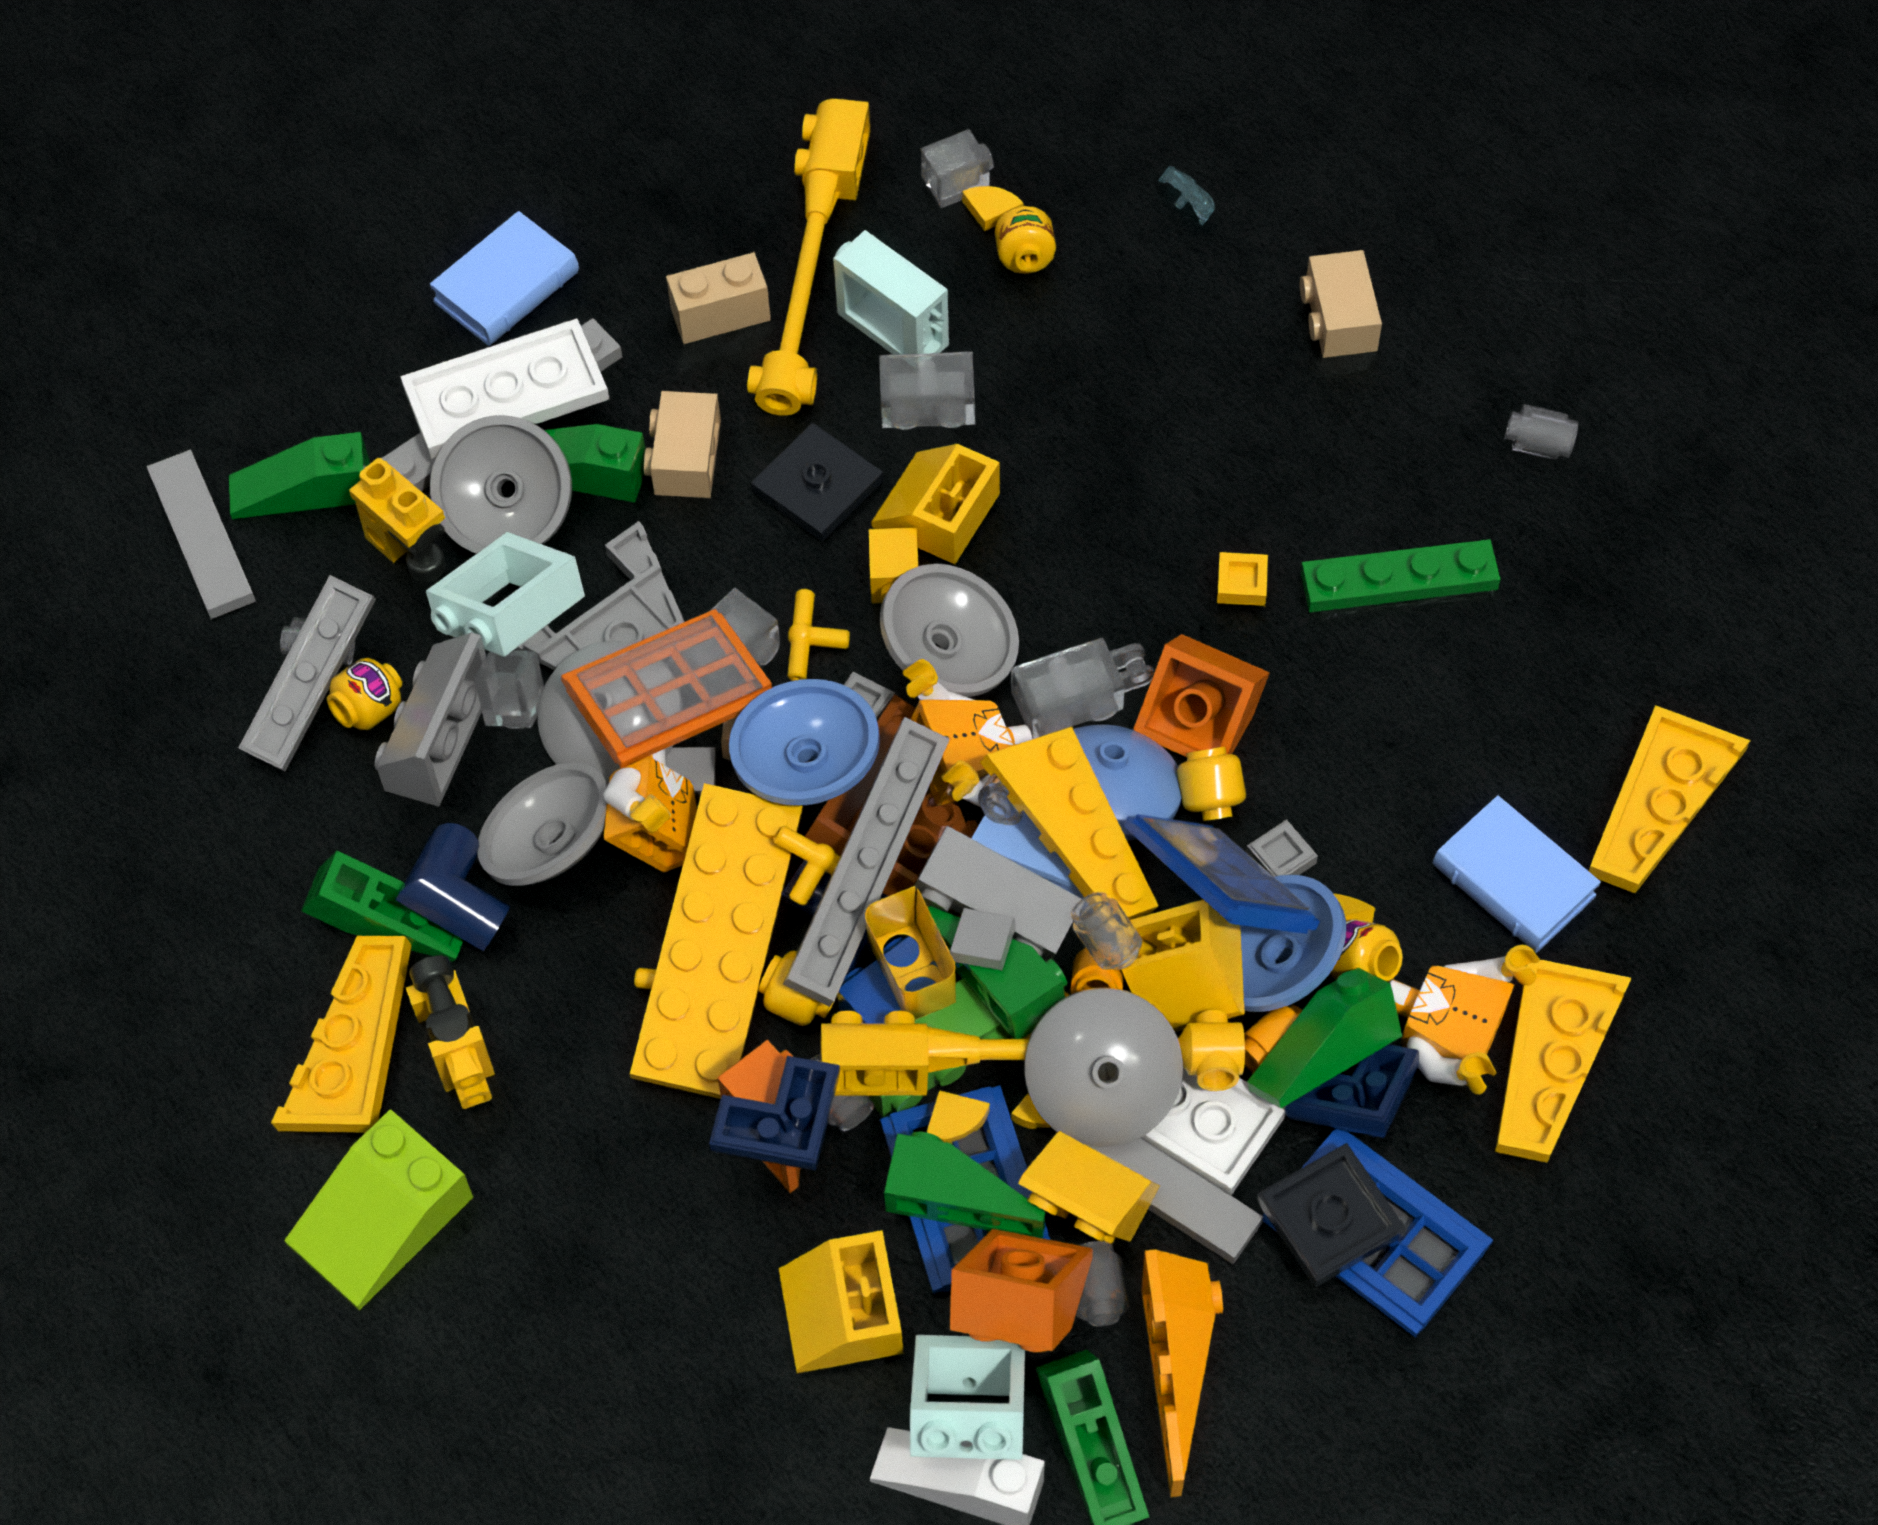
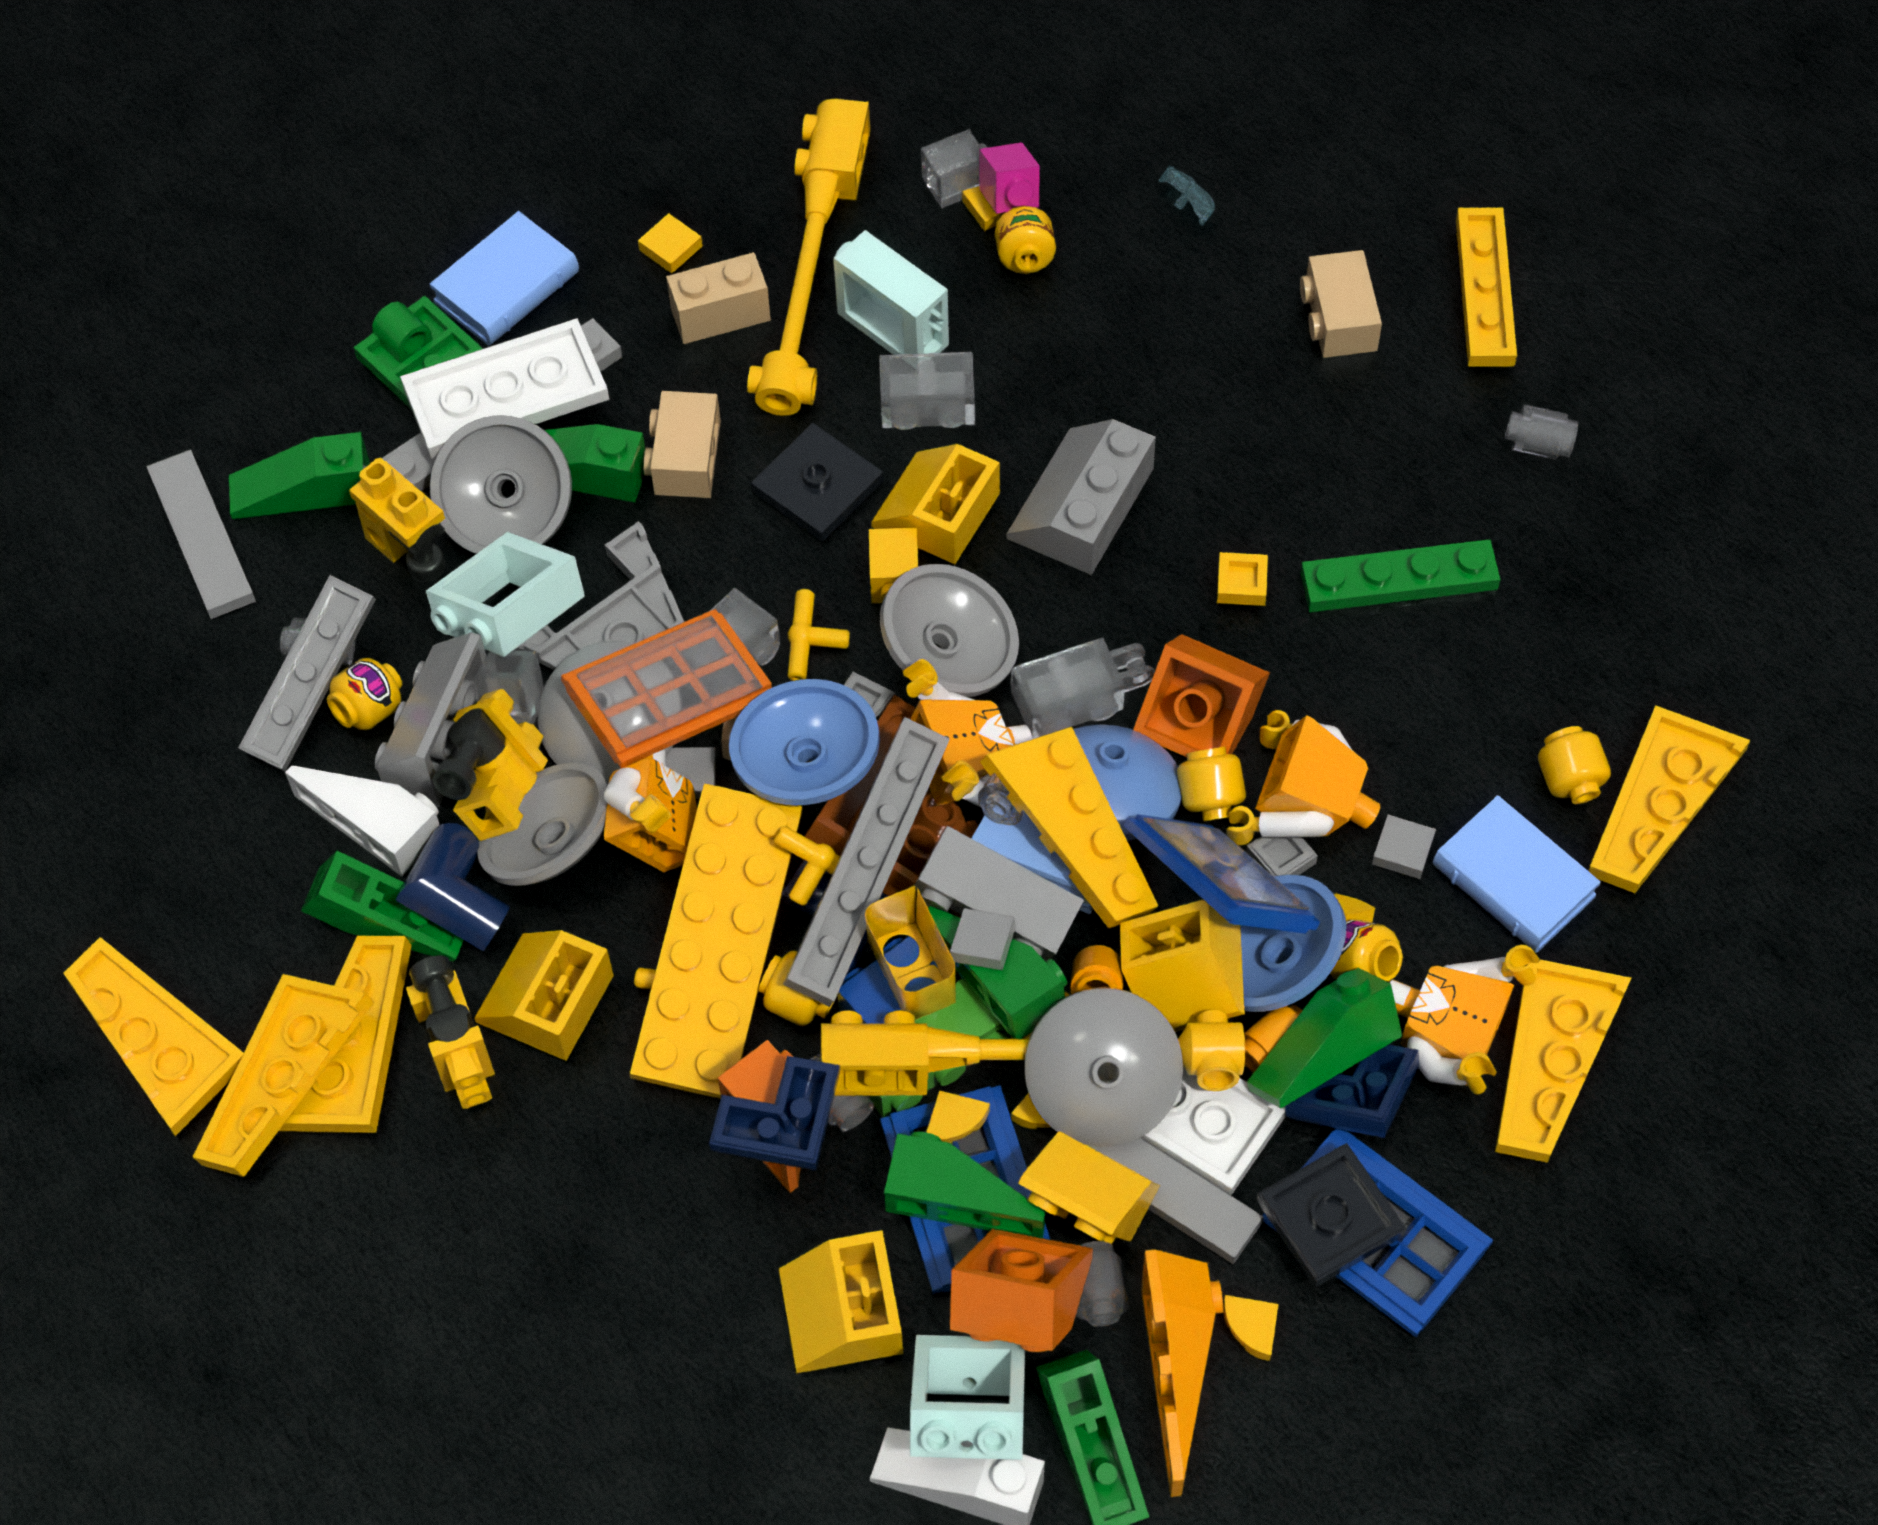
(159, 1039): none -> yellow wing
(283, 1060): none -> yellow wing
(370, 812): none -> white slope
(378, 1209): lime slope -> none
(411, 341): none -> green plate
(504, 761): none -> yellow hips
(547, 991): none -> yellow slope
(670, 243): none -> yellow tile
(1008, 177): none -> dark pink brick
(1085, 493): none -> light grey slope
(1106, 931): clear brick -> none
(1252, 1324): none -> yellow tile
(1309, 785): none -> light orange torso
(1403, 846): none -> light grey tile
(1486, 287): none -> yellow plate
(1574, 764): none -> yellow head

